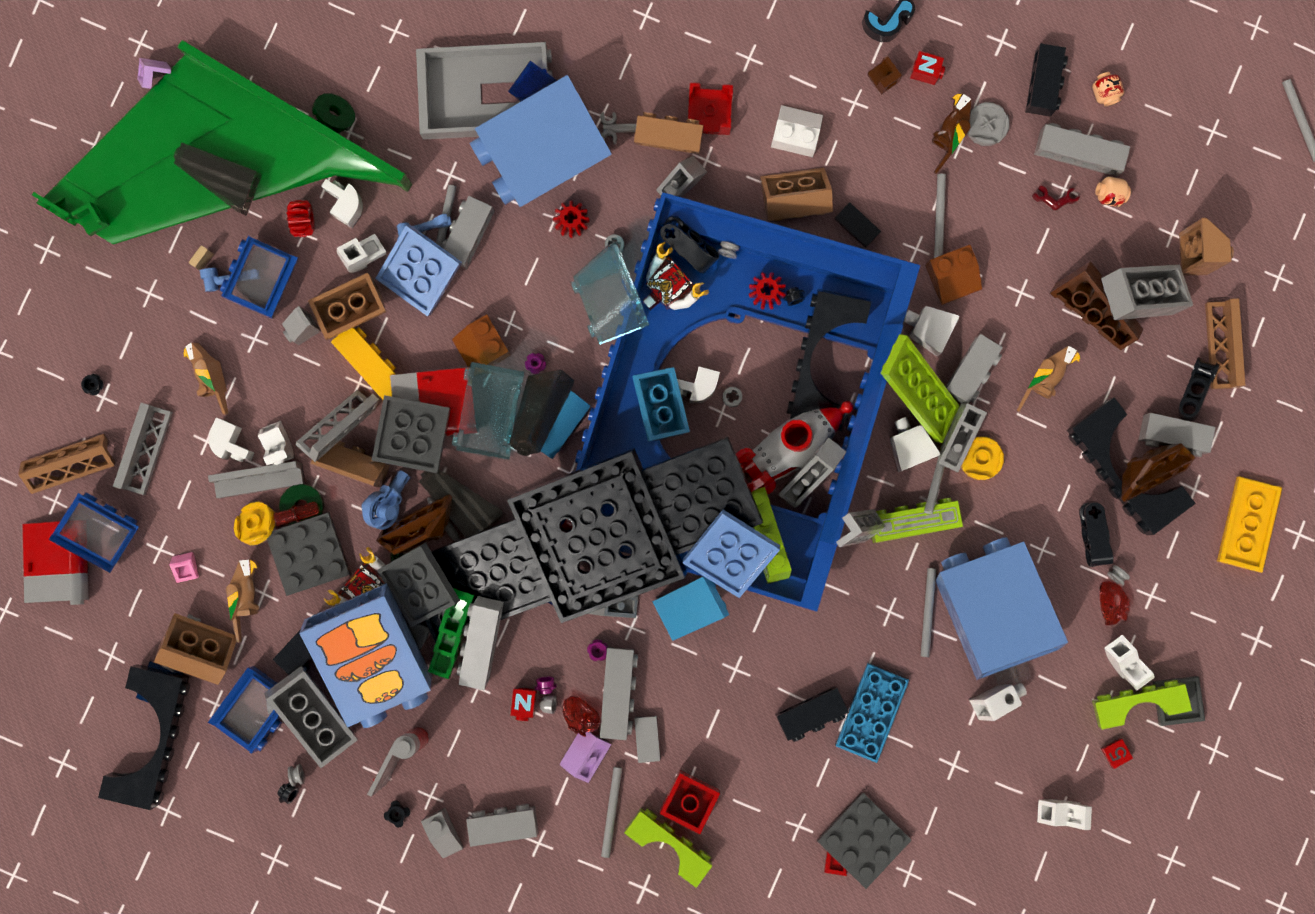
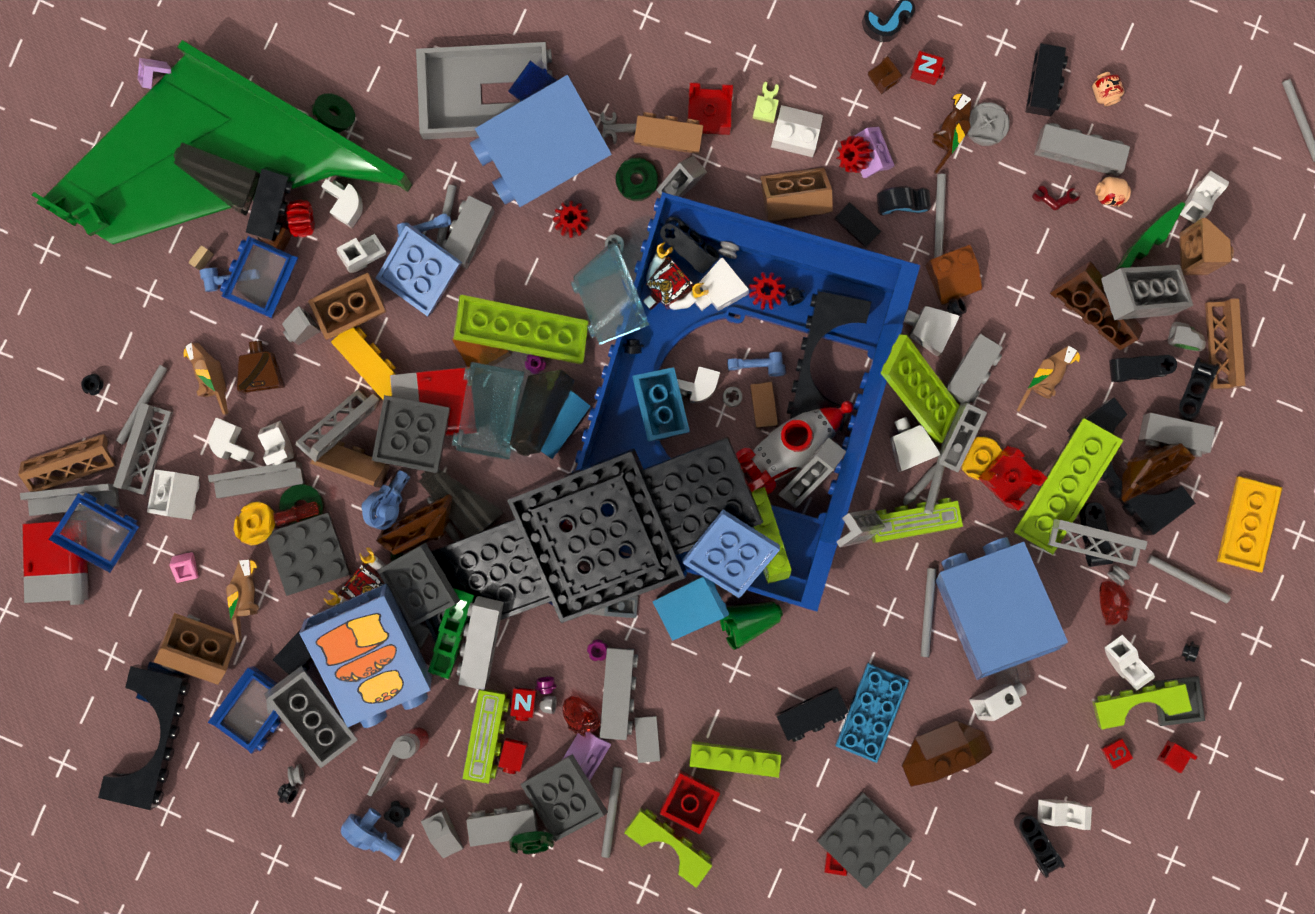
(60, 500): none -> light grey fence
(146, 396): none -> light grey bar
(173, 494): none -> white slope
(258, 370): none -> reddish brown torso
(269, 203): none -> black brick
(280, 241): none -> reddish brown panel
(363, 835): none -> medium blue pin
(485, 736): none -> lime brick
(512, 755): none -> red brick
(520, 329): none -> lime plate
(531, 842): none -> dark green tile
(564, 798): none -> dark grey plate
(632, 191): none -> dark green tile
(633, 346): none -> black plate
(723, 287): none -> white torso
(735, 759): none -> lime brick
(749, 621): none -> green cone
(763, 405): none -> medium nougat tile
(766, 106): none -> yellowish green plate
(774, 364): none -> medium blue brick
(854, 154): none -> red gear
(881, 156): none -> lavender panel
(903, 199): none -> black animal
(924, 481): none -> light grey piece
(944, 752): none -> reddish brown wedge
(956, 306): none -> black plate
(1011, 477): none -> red panel
(1046, 856): none -> black piece
(1068, 483): none -> lime plate
(1103, 535): none -> light grey fence
(1141, 367): none -> black piece
(1154, 234): none -> green slope
(1175, 756): none -> red panel
(1185, 337): none -> light grey rock
(1188, 579): none -> light grey bar
(1190, 651): none -> black plate
(1203, 197): none -> white brick

